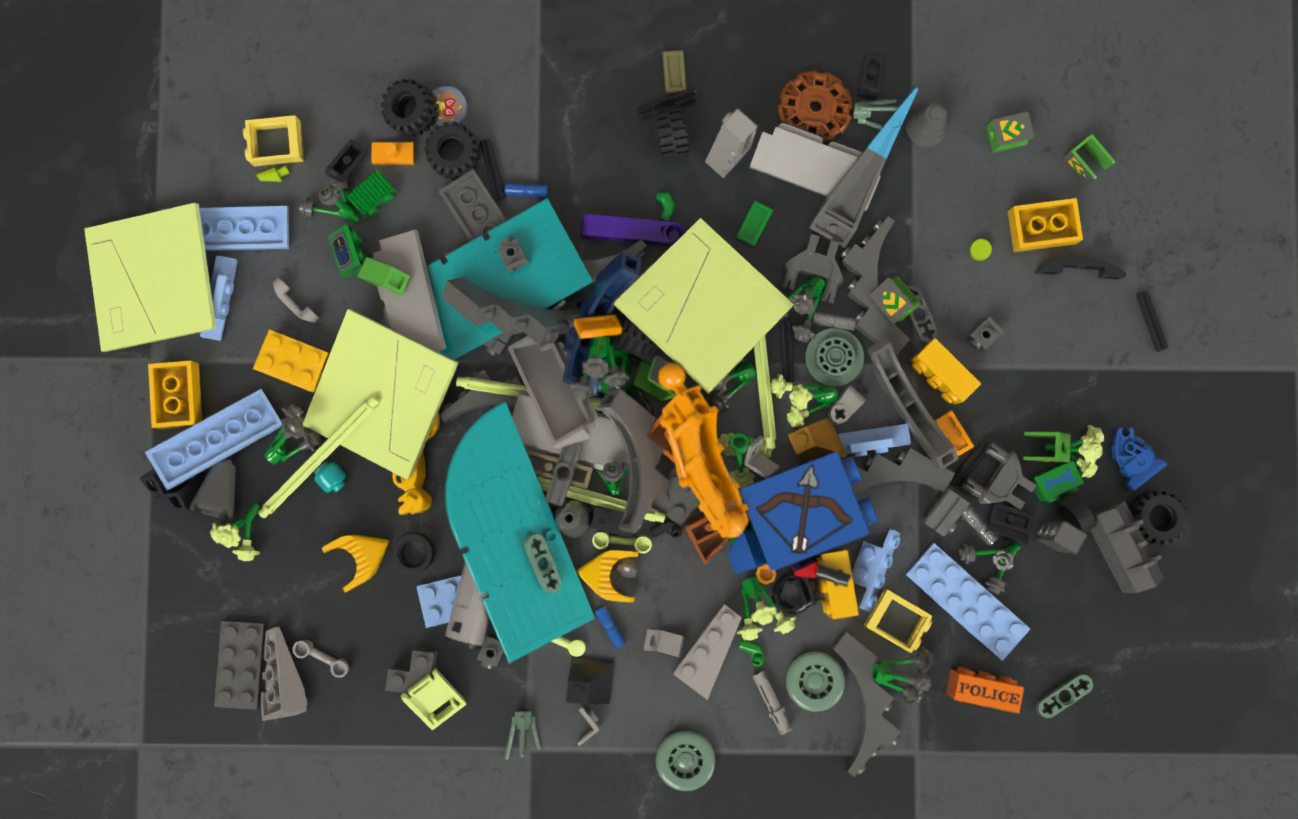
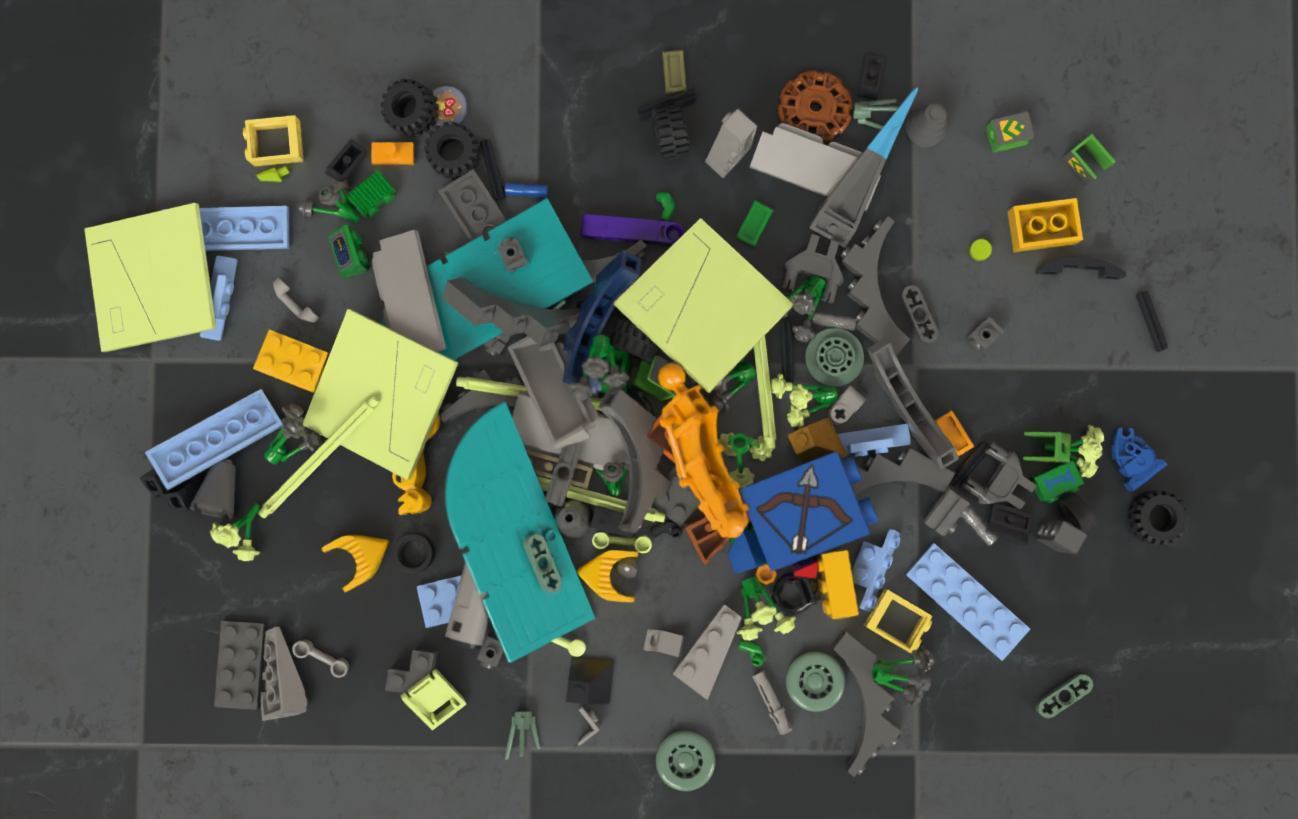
(175, 394): yellow brick -> none
(330, 477): teal head -> none
(383, 275): bright green slope -> none
(597, 326): light orange tile -> none
(611, 629): blue piece -> none
(758, 462): light grey bracket -> none
(833, 576): black pin -> none
(895, 299): piece -> none
(944, 372): yellow brick -> none
(984, 689): orange brick -> none
(1003, 560): dark grey plant -> none
(1126, 549): dark grey piece -> none

